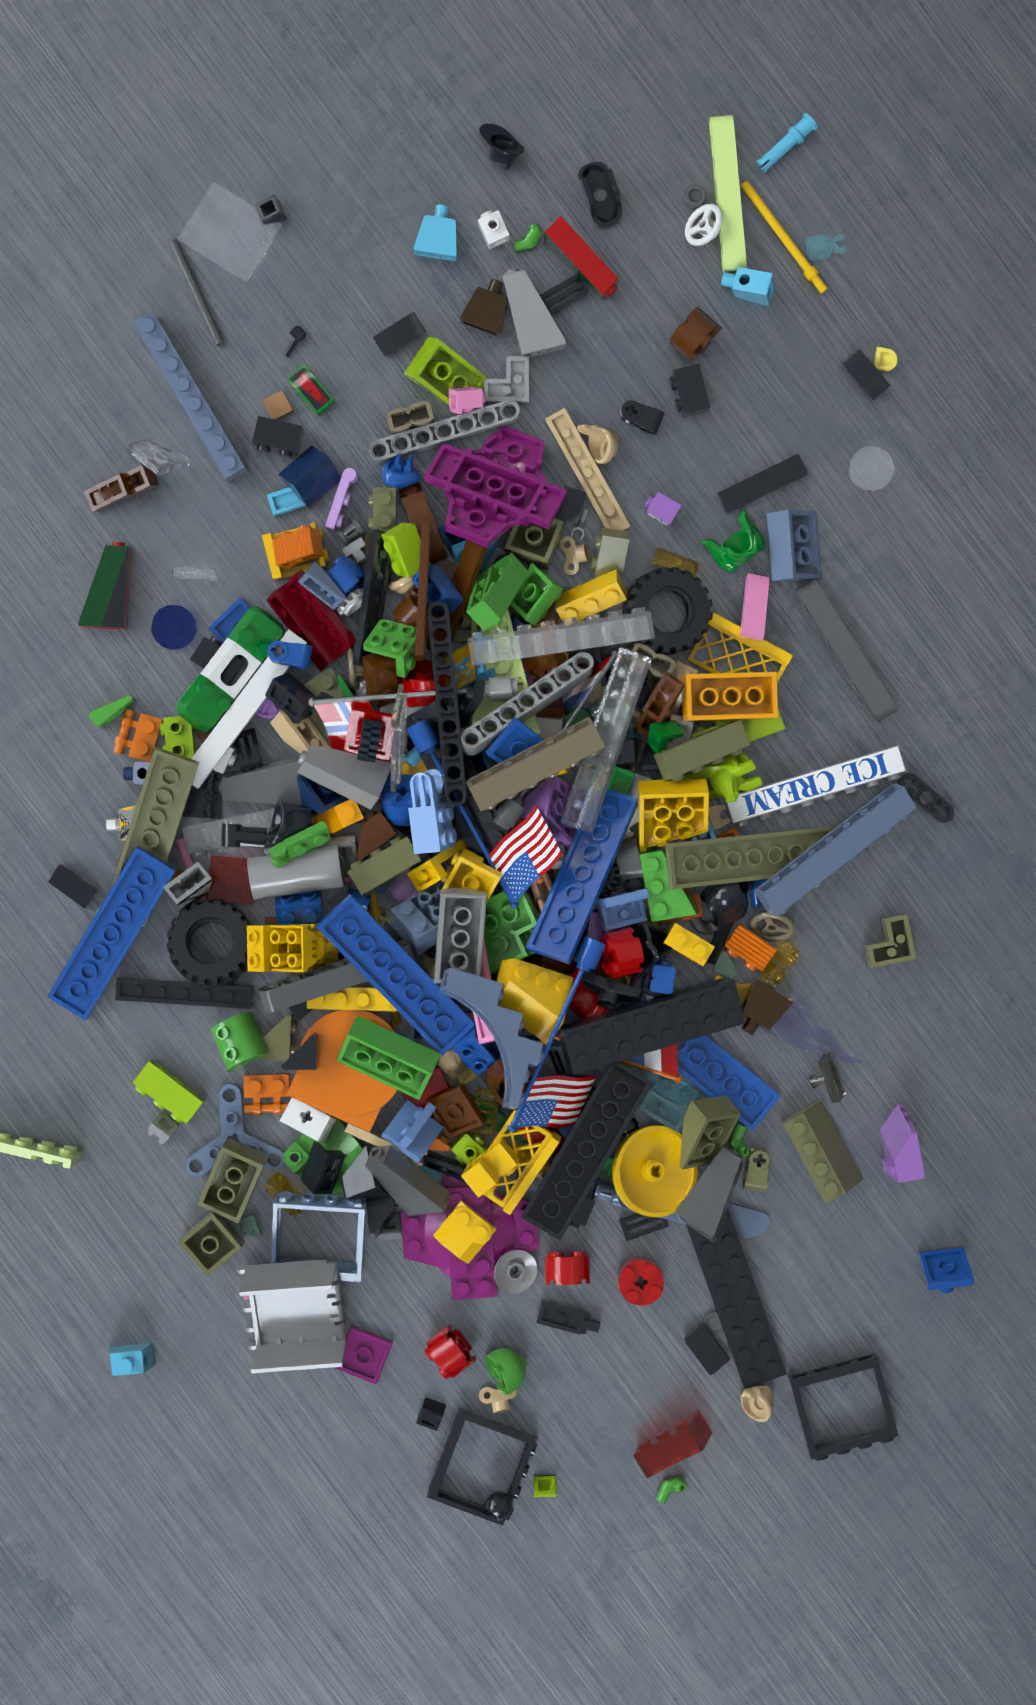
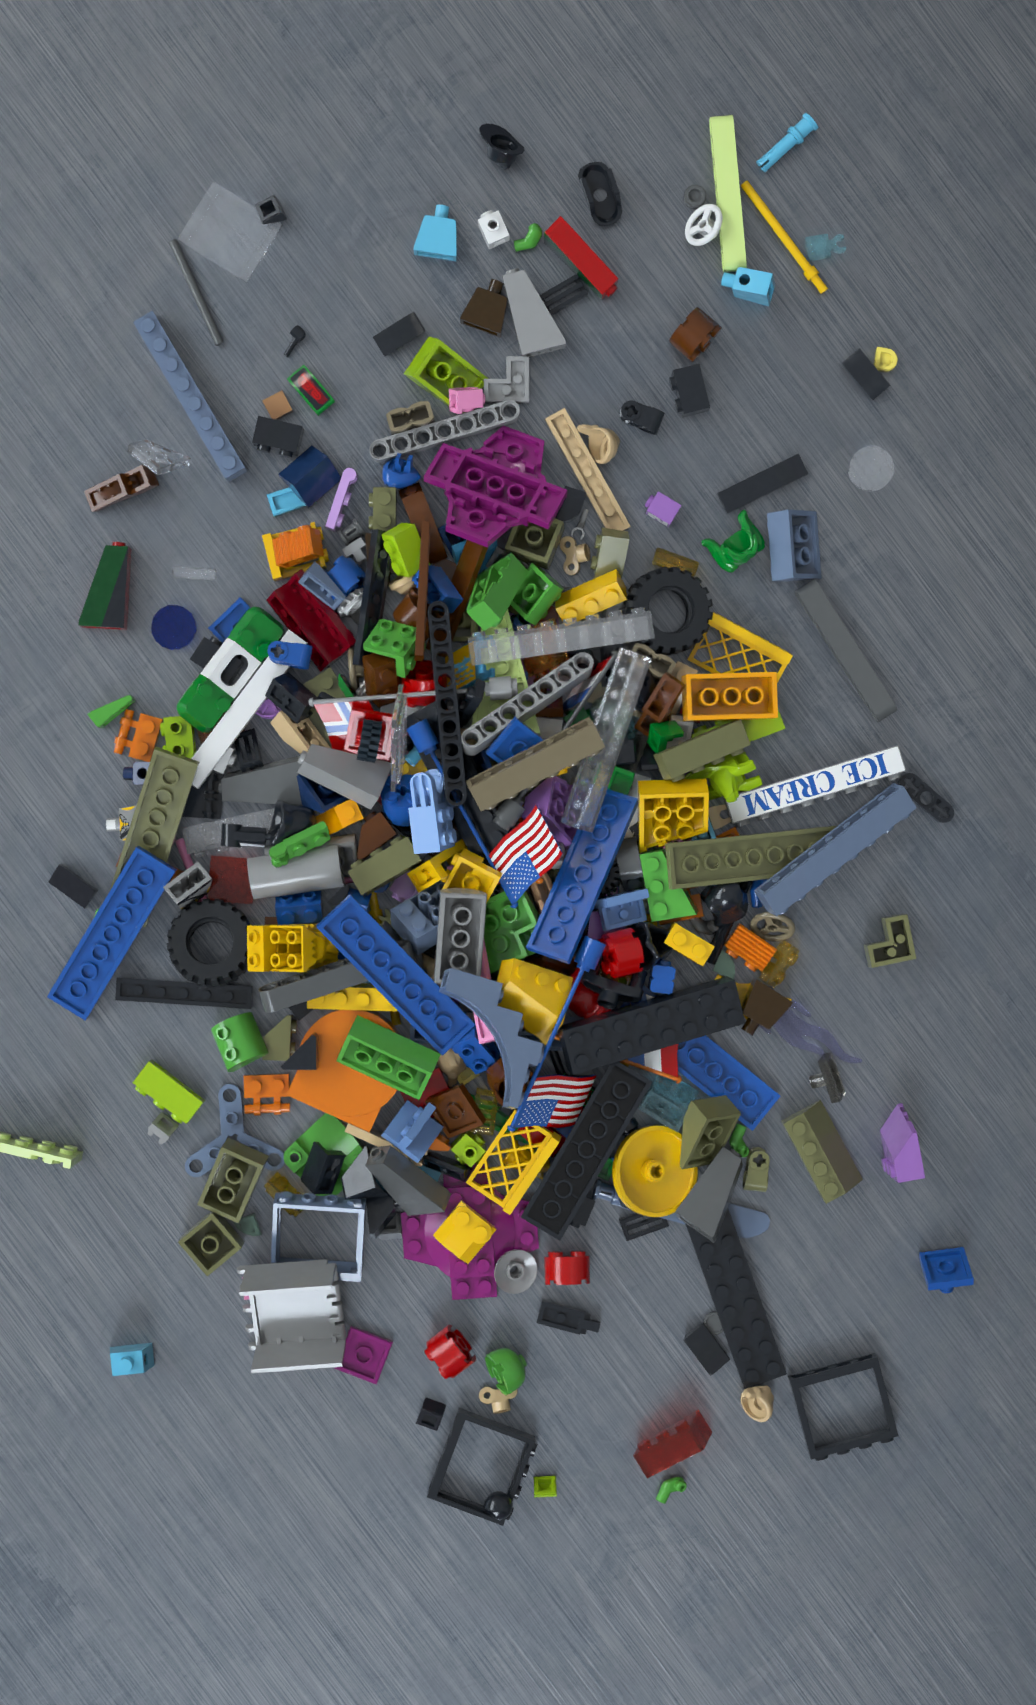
(318, 1128): white brick -> none
(485, 1170): yellow brick -> none
(651, 1288): red brick -> none
(754, 606): bright pink tile -> none

